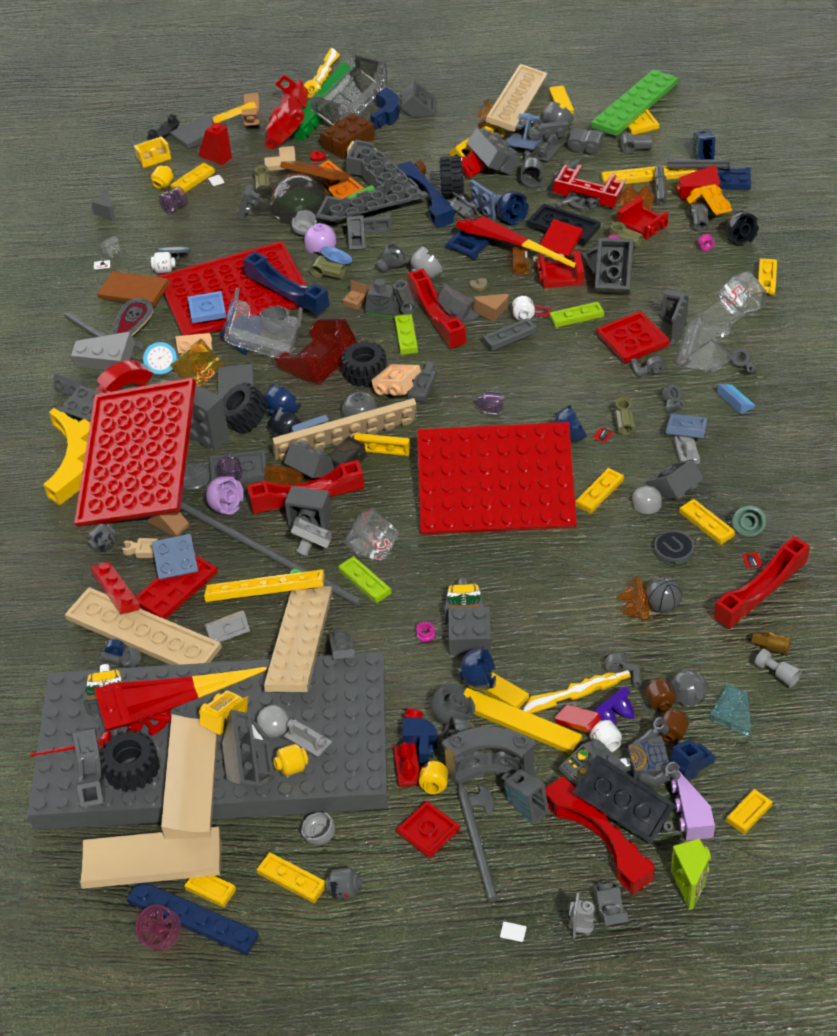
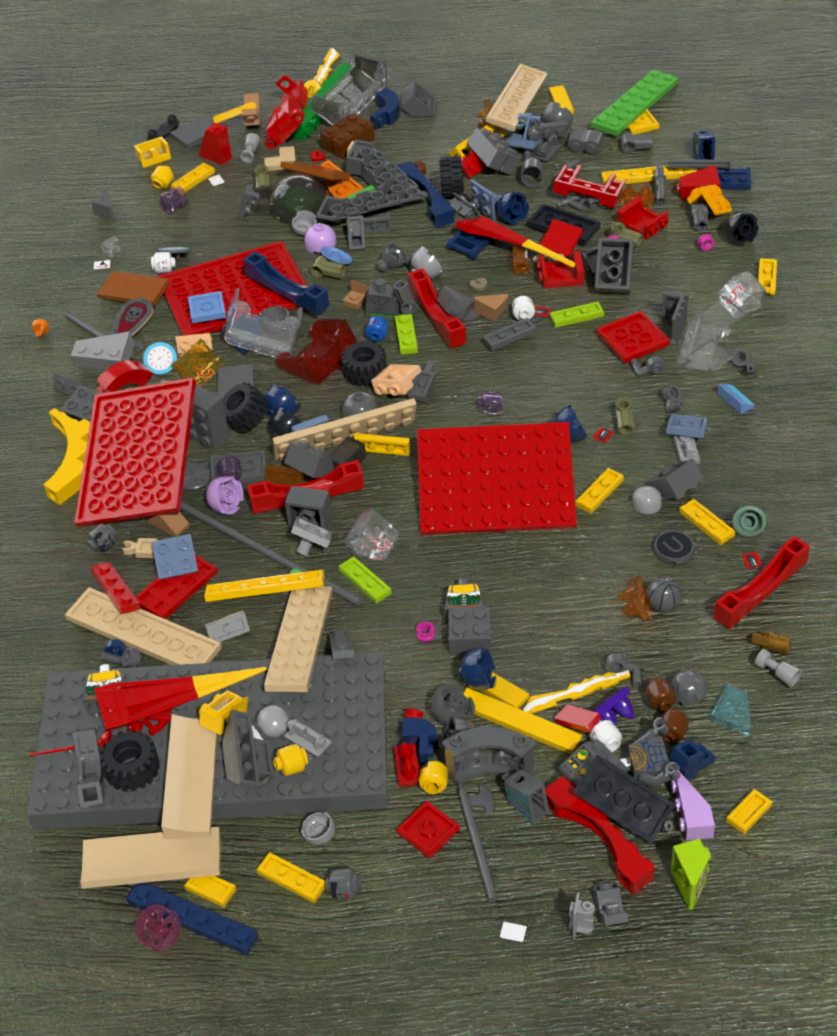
(40, 327): none -> orange tile
(251, 143): none -> light grey piece
(376, 328): none -> blue head

